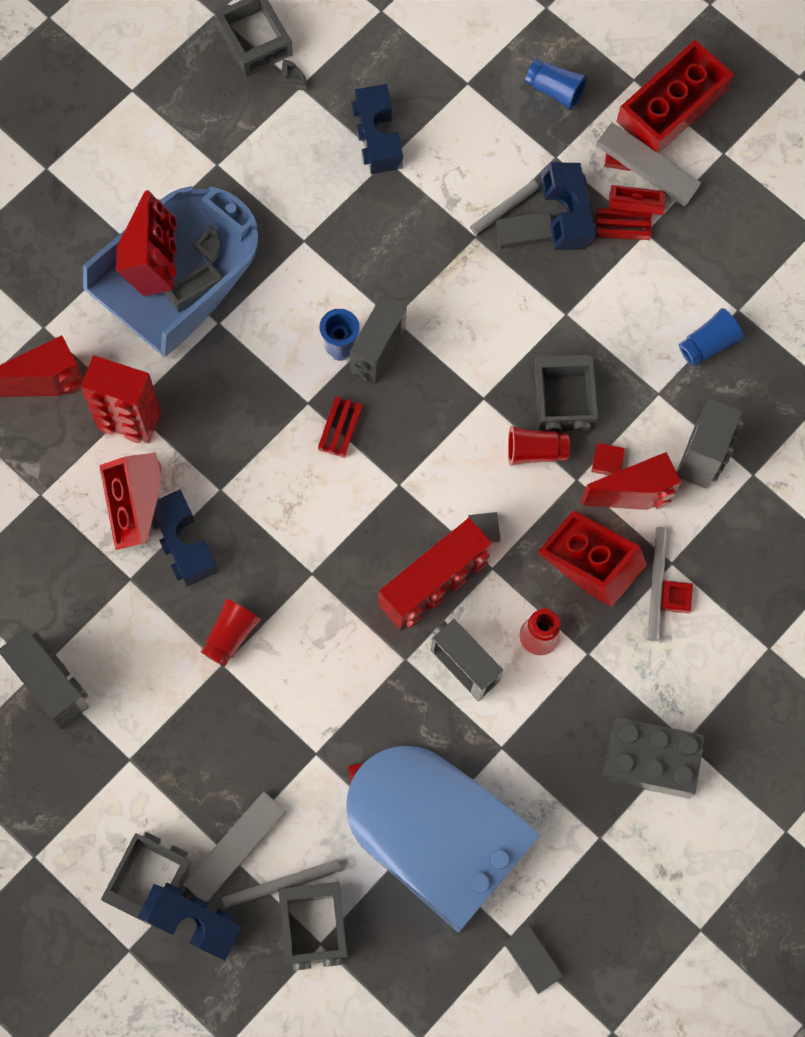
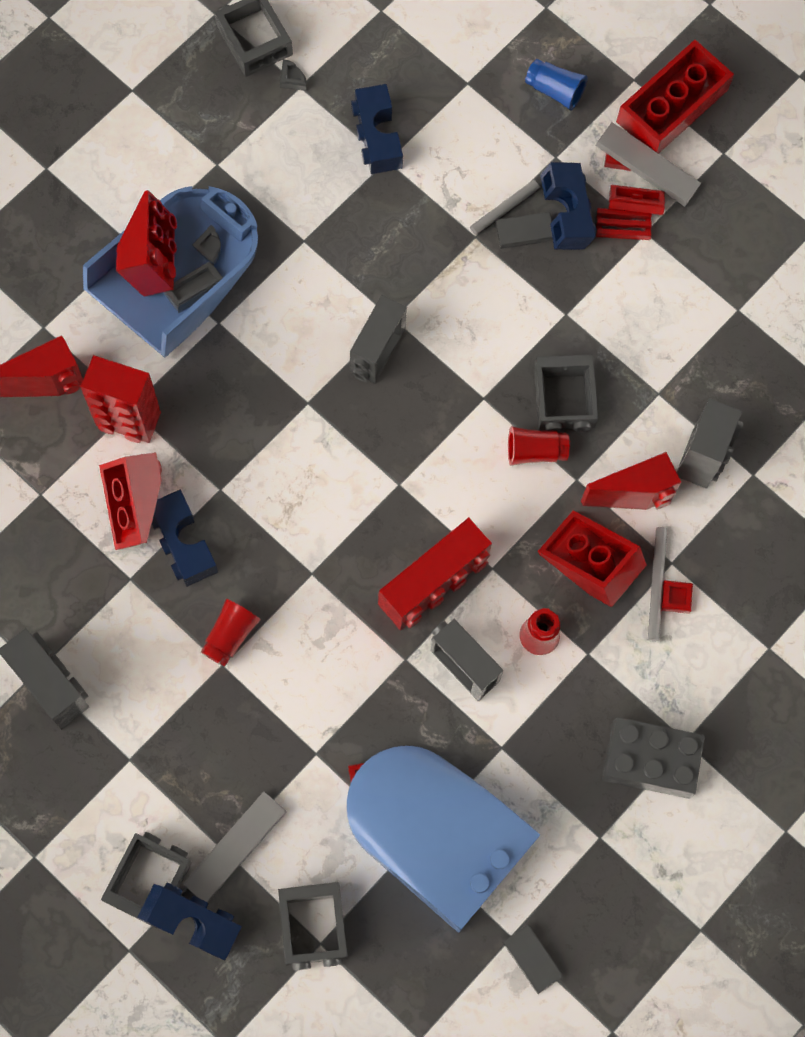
(284, 882): light grey bar -> none
(339, 332): blue plant -> none
(346, 406): red tile -> none
(488, 525): dark grey tile -> none
(607, 459): red tile -> none
(711, 338): blue plant -> none

